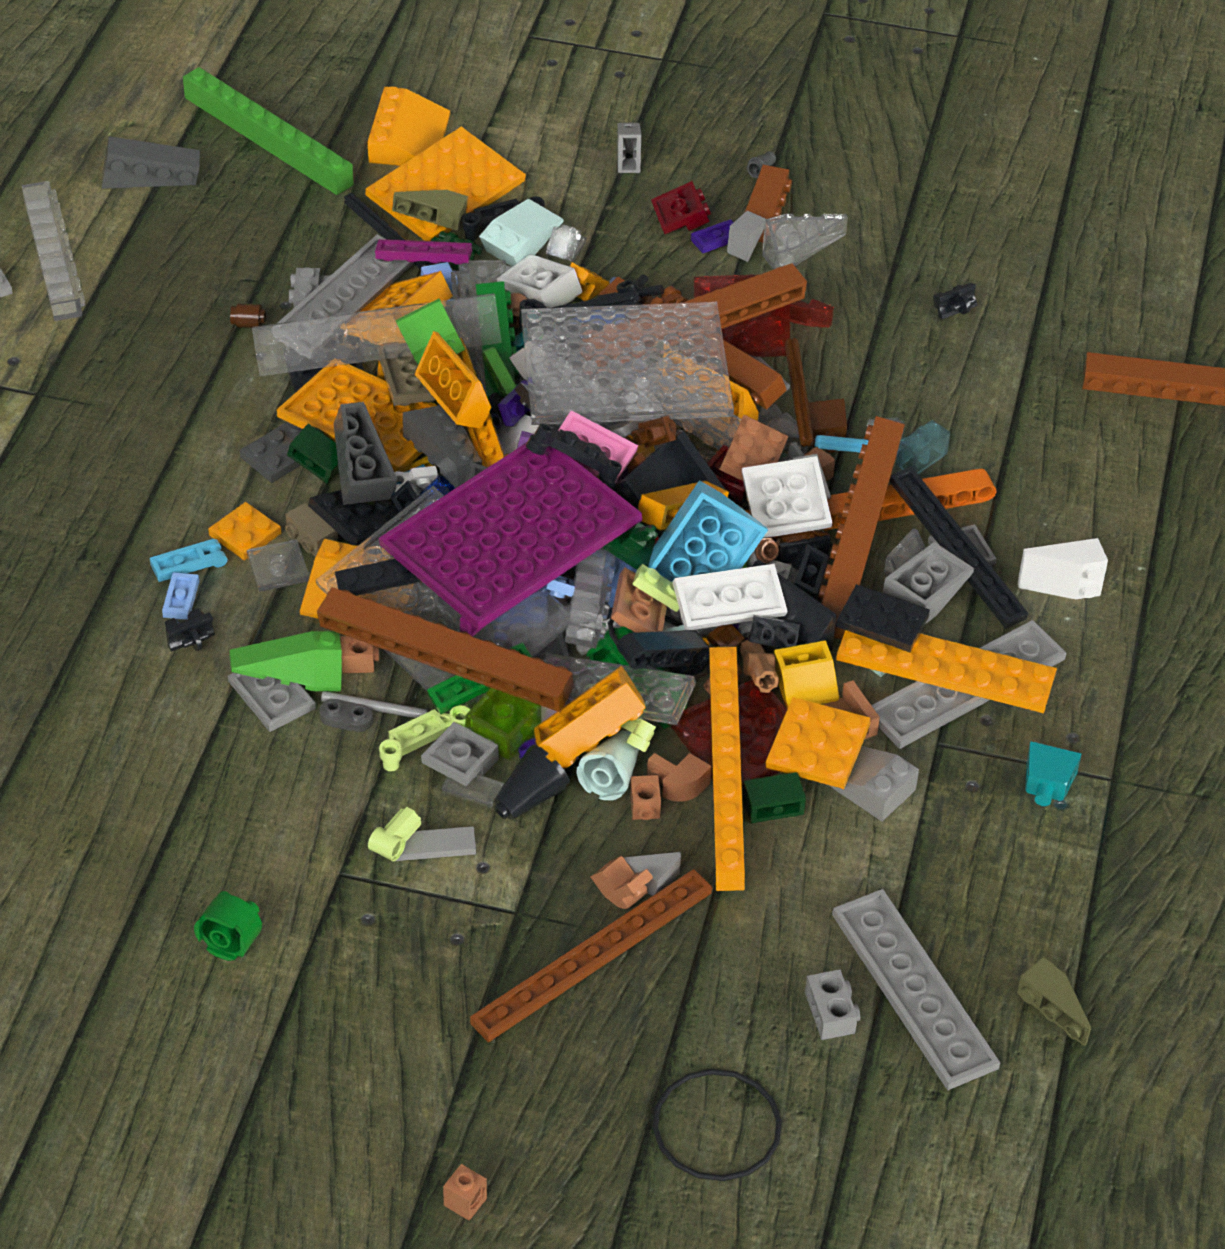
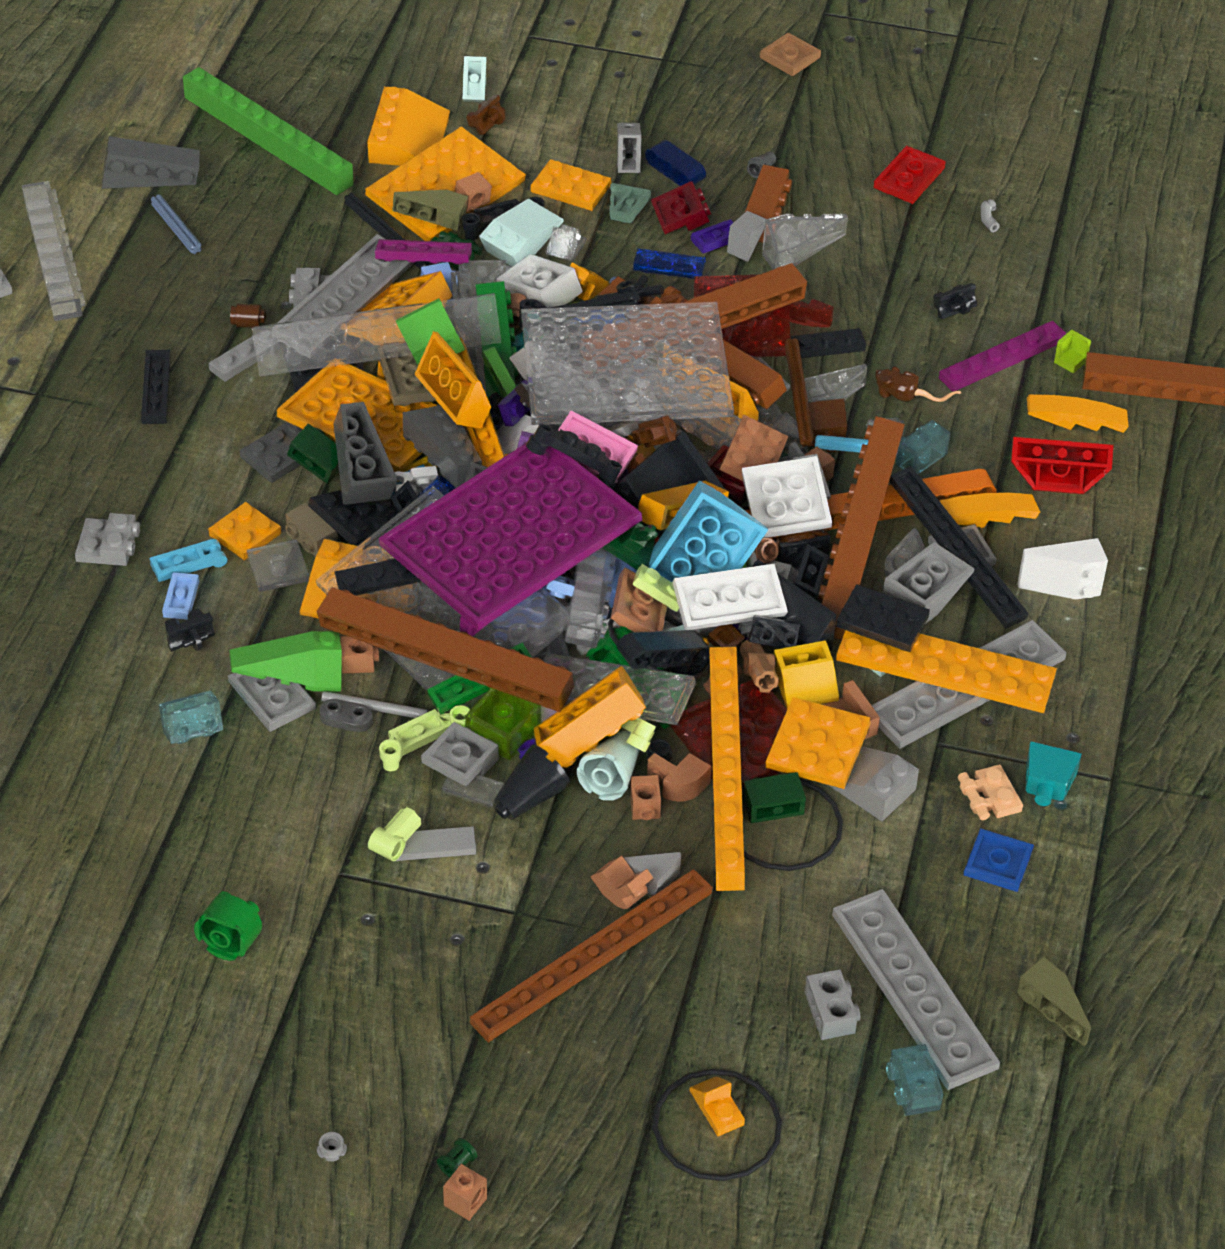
(108, 540): none -> light grey plate
(156, 387): none -> black plate
(176, 224): none -> sand blue axle
(191, 717): none -> clear light blue brick
(234, 360): none -> light grey plate
(329, 1140): none -> light grey plate
(459, 1154): none -> dark green bush
(474, 79): none -> light aqua slope
(476, 189): none -> nougat brick
(487, 115): none -> reddish brown hips
(571, 185): none -> light orange plate
(627, 202): none -> sand green wing
(660, 748): none -> black plate
(669, 263): none -> clear blue plate
(675, 163): none -> clear blue beam
(717, 1105): none -> light orange slope
(790, 54): none -> medium nougat plate
(819, 858): none -> black piece
(831, 343): none -> black plate
(836, 384): none -> clear slope
(903, 386): none -> reddish brown animal
(909, 174): none -> red plate
(915, 1080): none -> clear light blue brick
(986, 215): none -> light grey arm
(987, 507): none -> light orange slope
(996, 788): none -> light nougat plate
(998, 860): none -> blue tile
(1001, 356): none -> magenta plate
(1061, 464): none -> red wedge
(1068, 411): none -> light orange slope
(1072, 351): none -> lime panel

